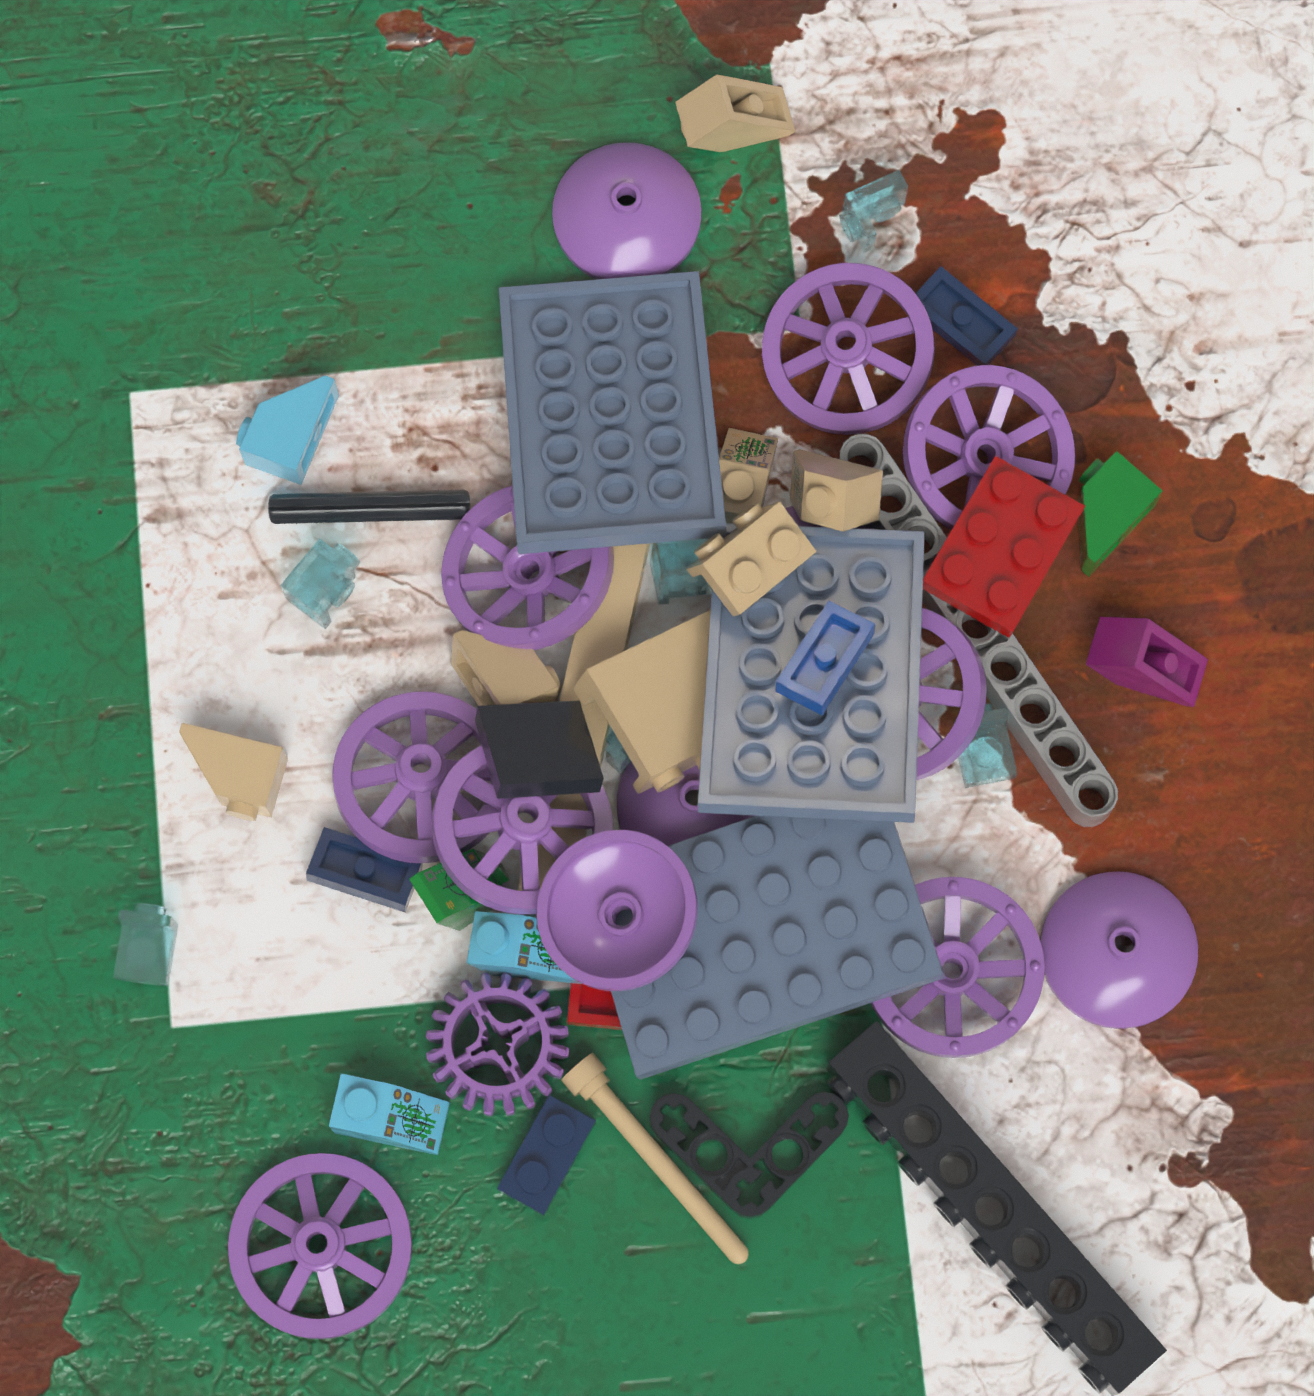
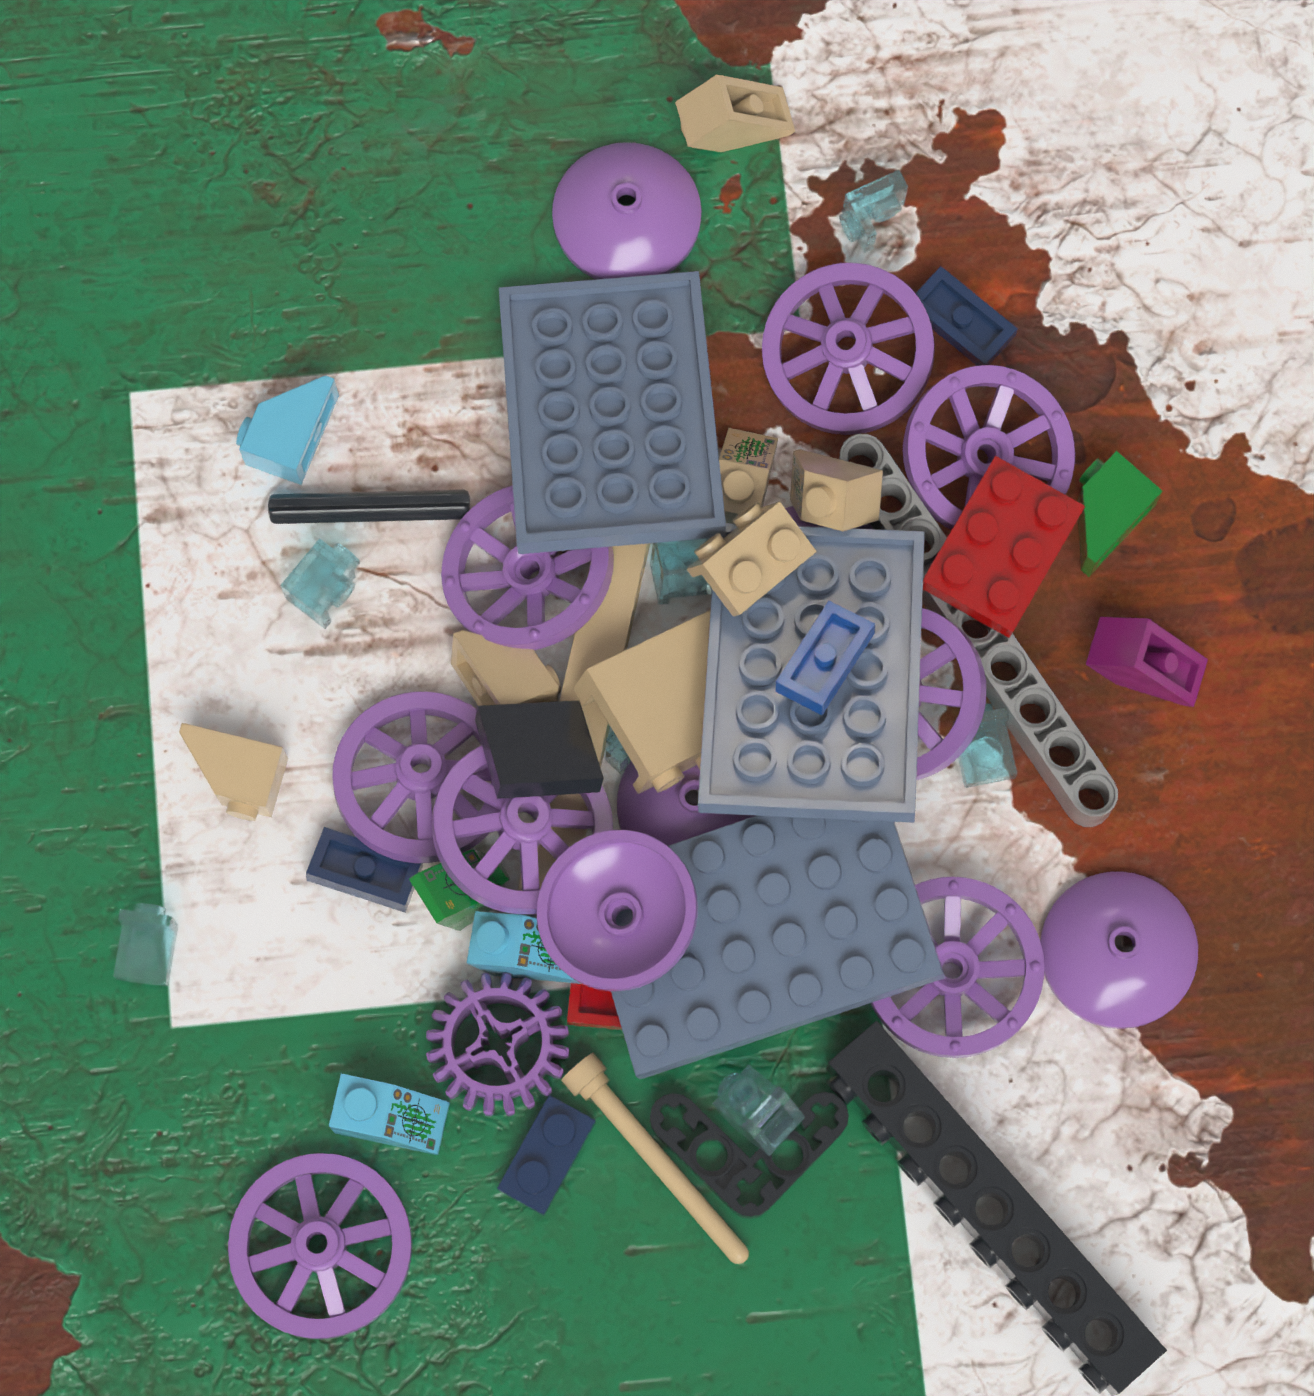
(749, 1101): none -> clear light blue brick

